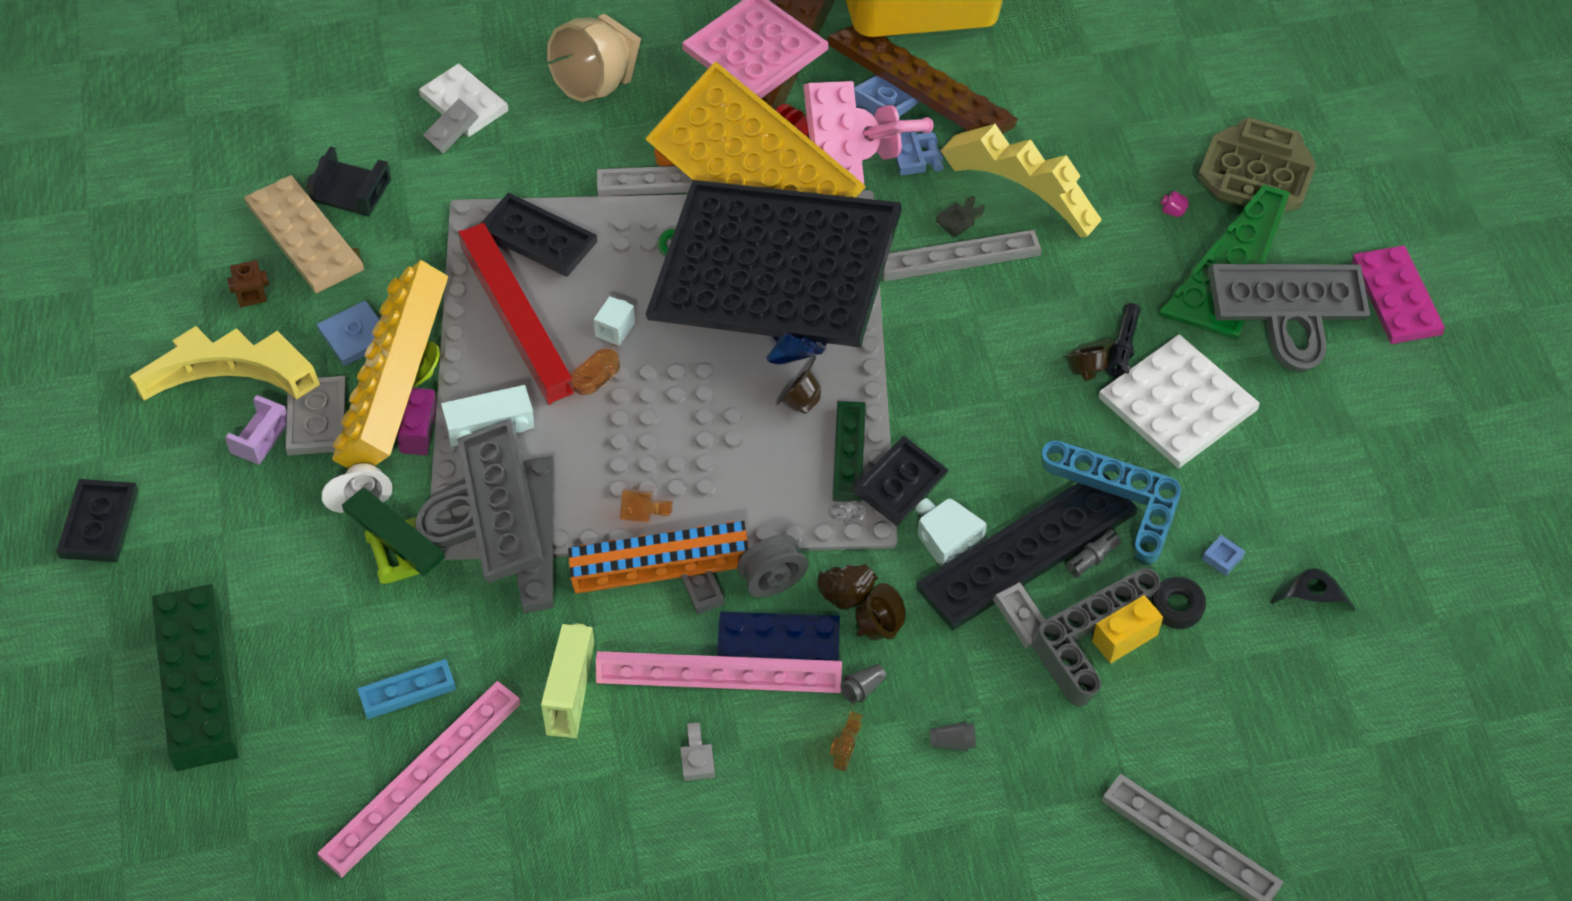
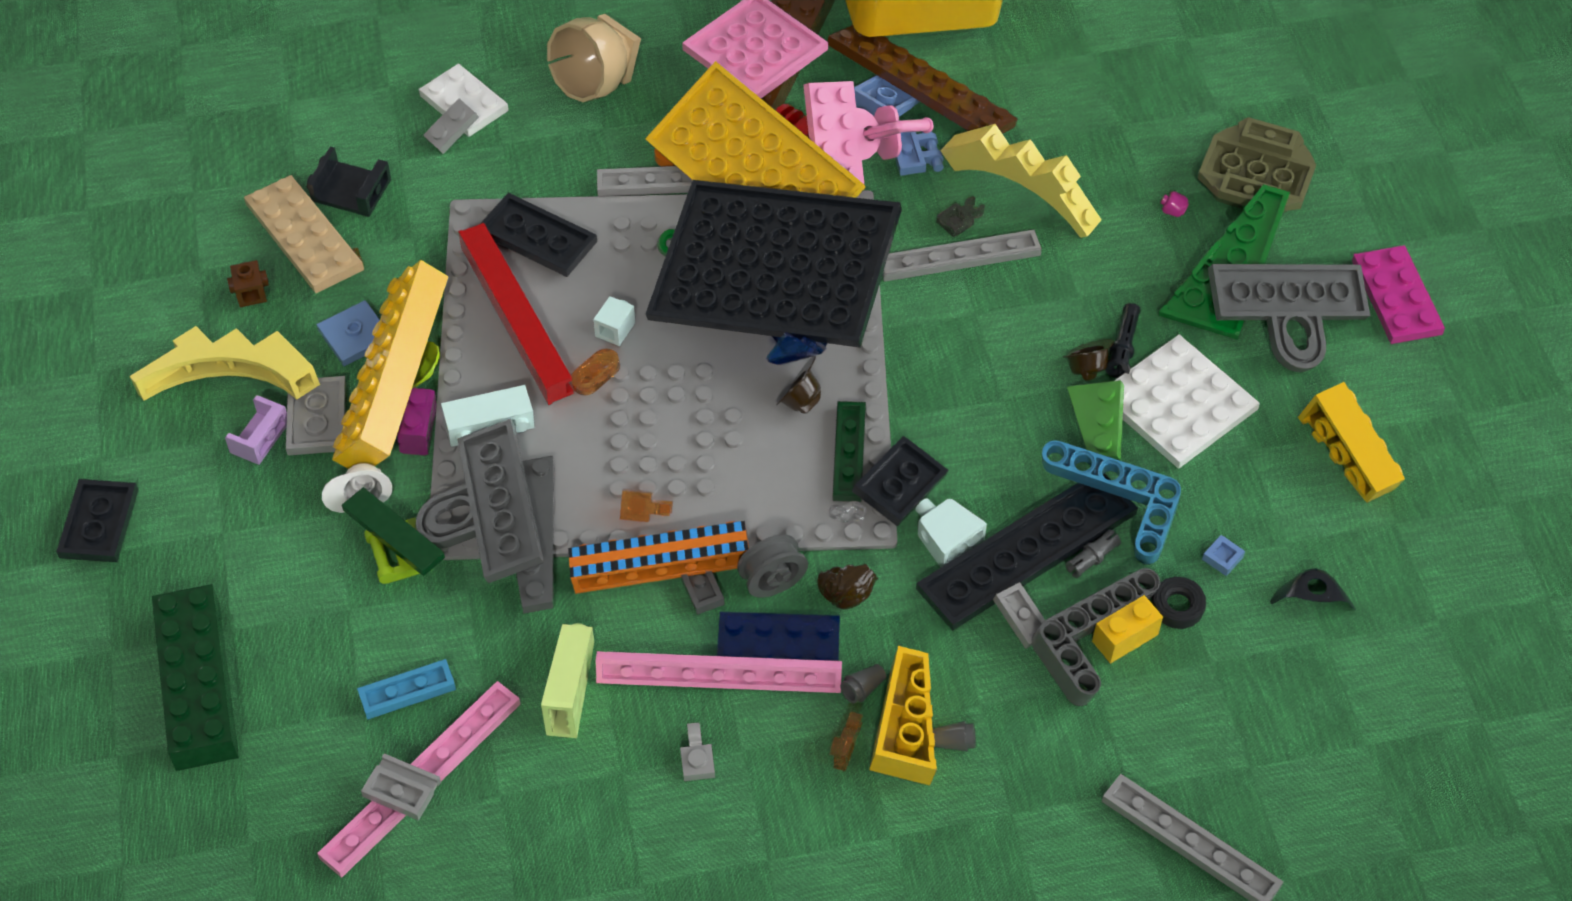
(401, 786): none -> light grey plate
(881, 613): dark brown piece -> none
(905, 727): none -> yellow wedge
(1100, 416): none -> bright green wing
(1352, 442): none -> yellow wedge

